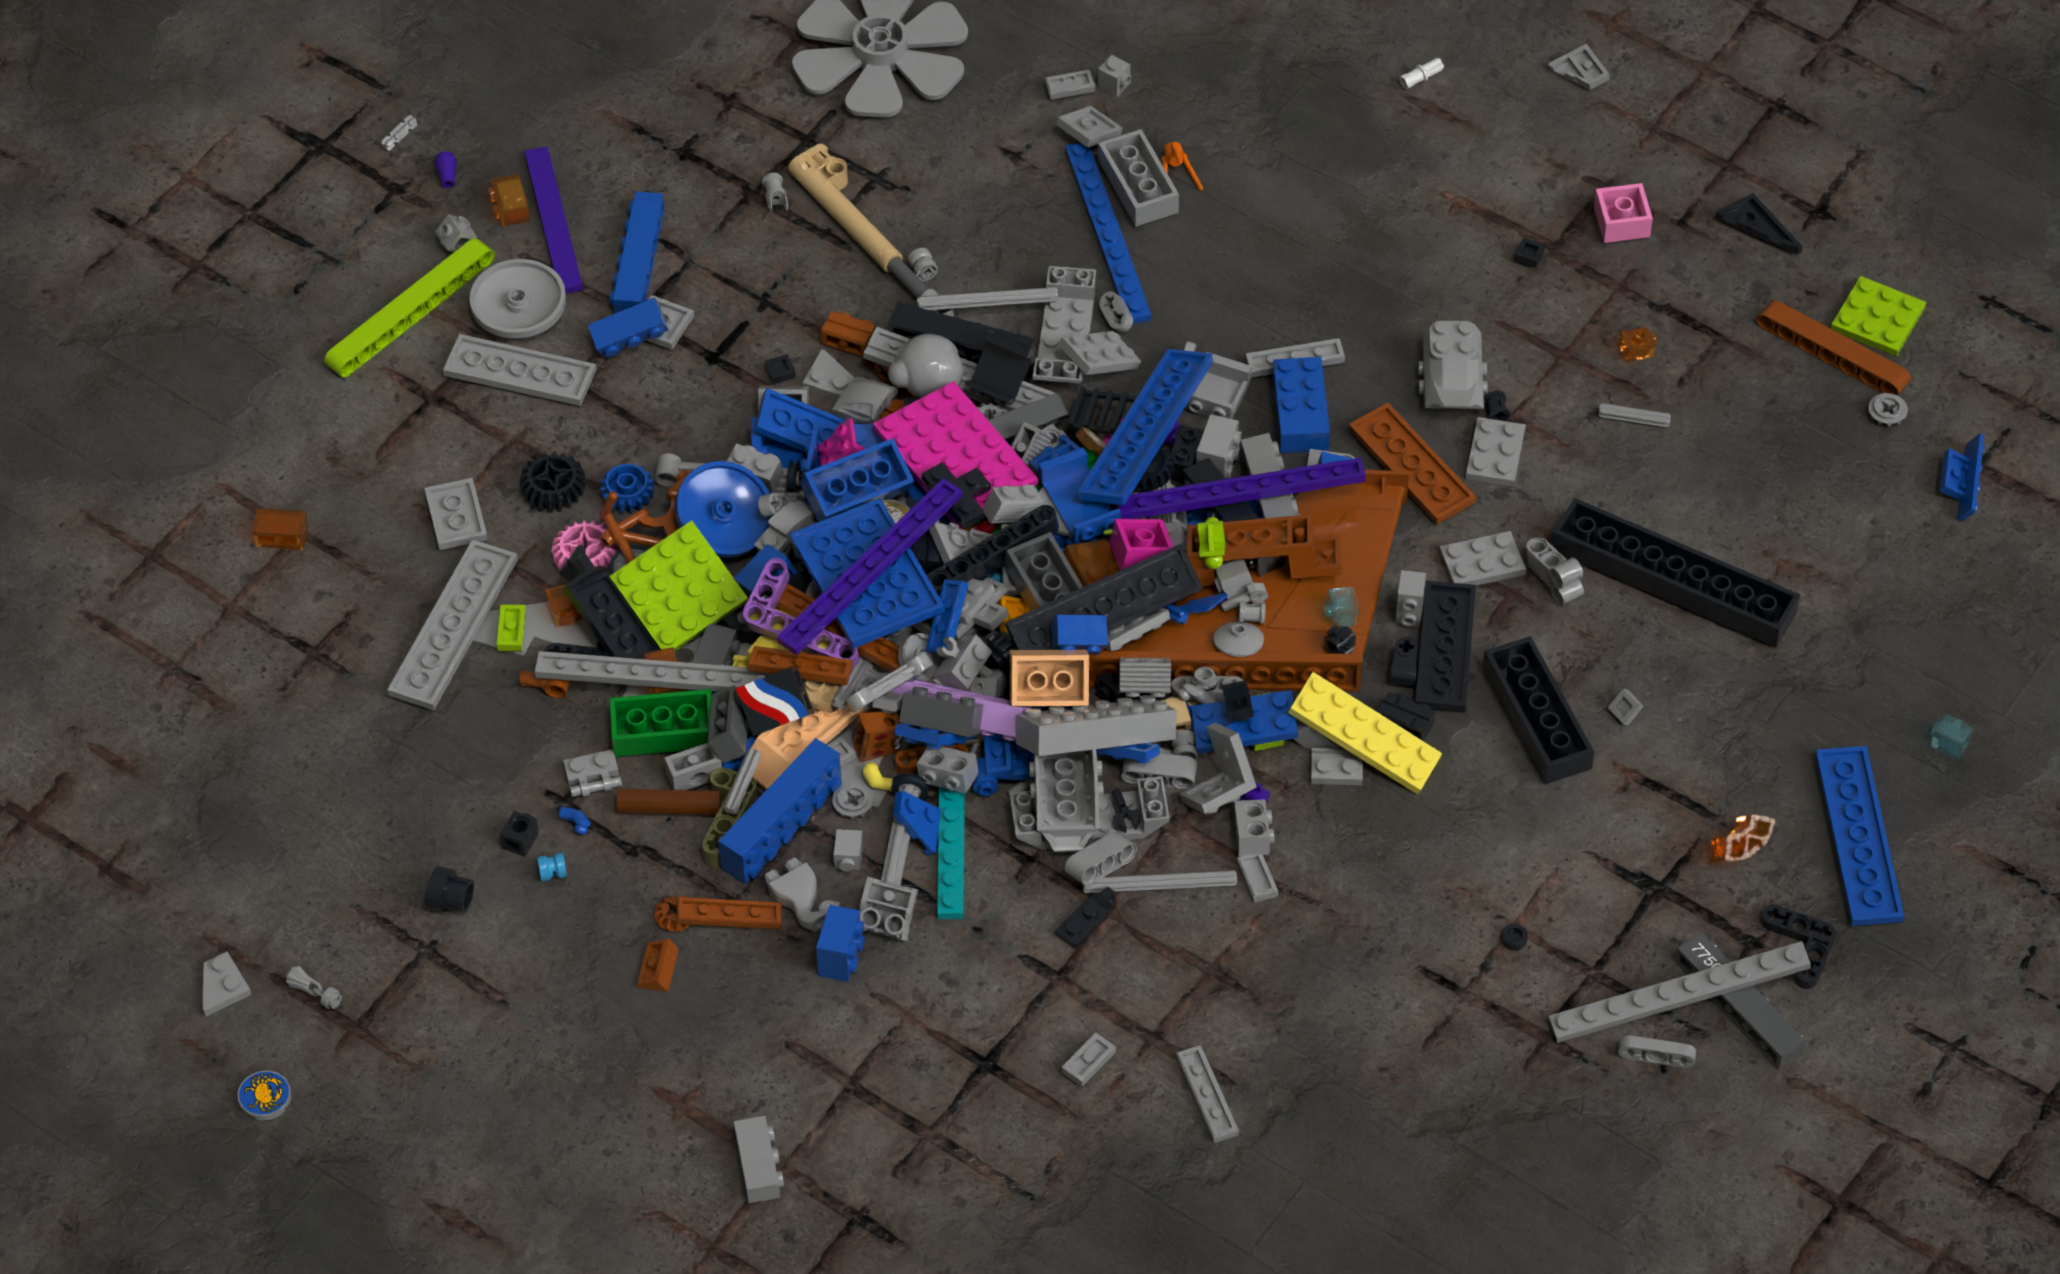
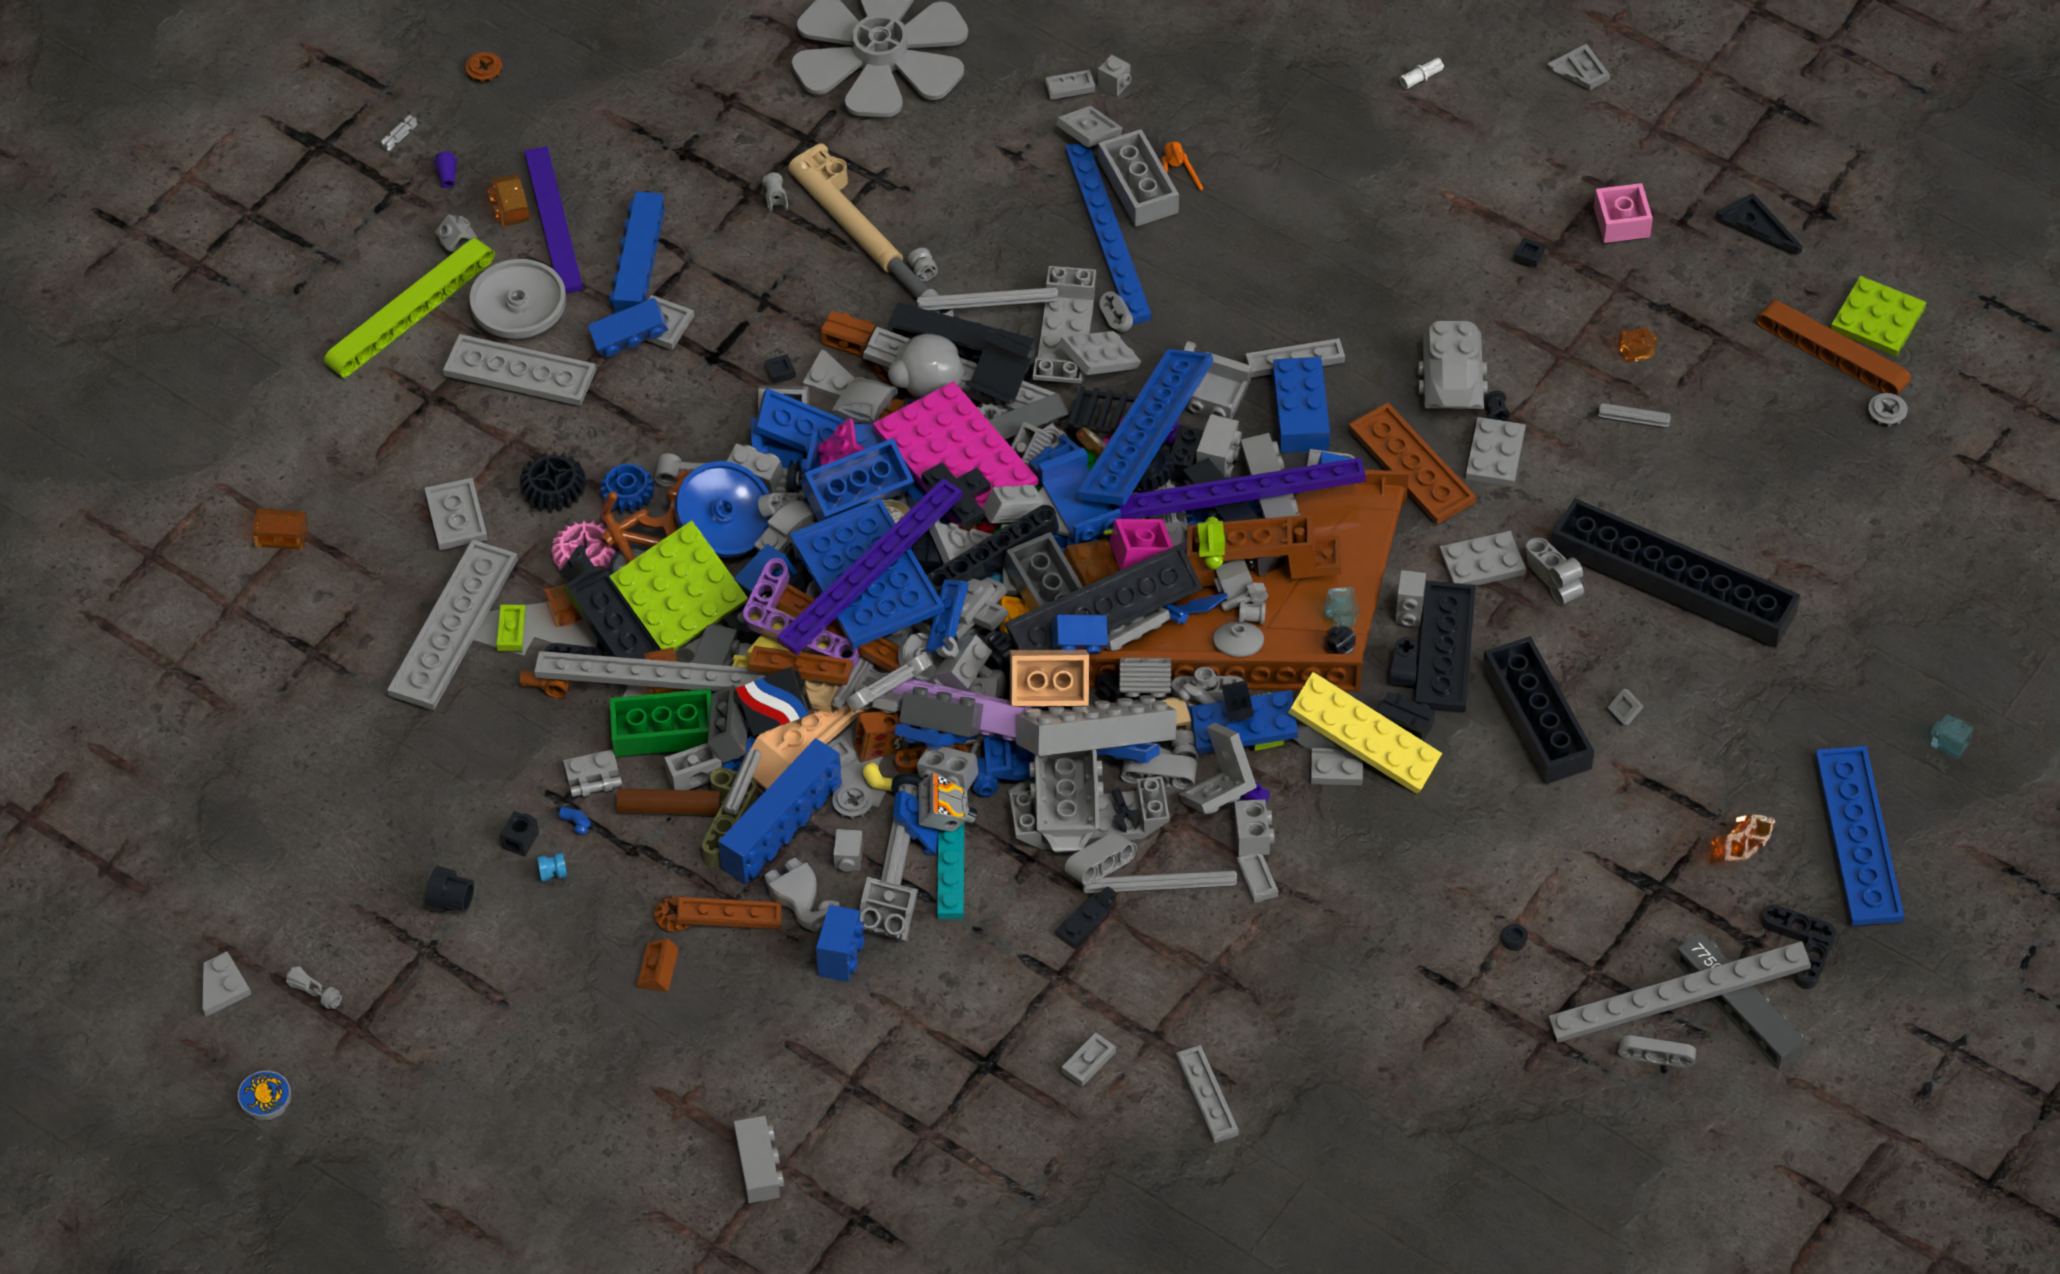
(487, 60): none -> dark orange gear
(943, 804): none -> light grey torso
(1961, 476): blue bracket -> none

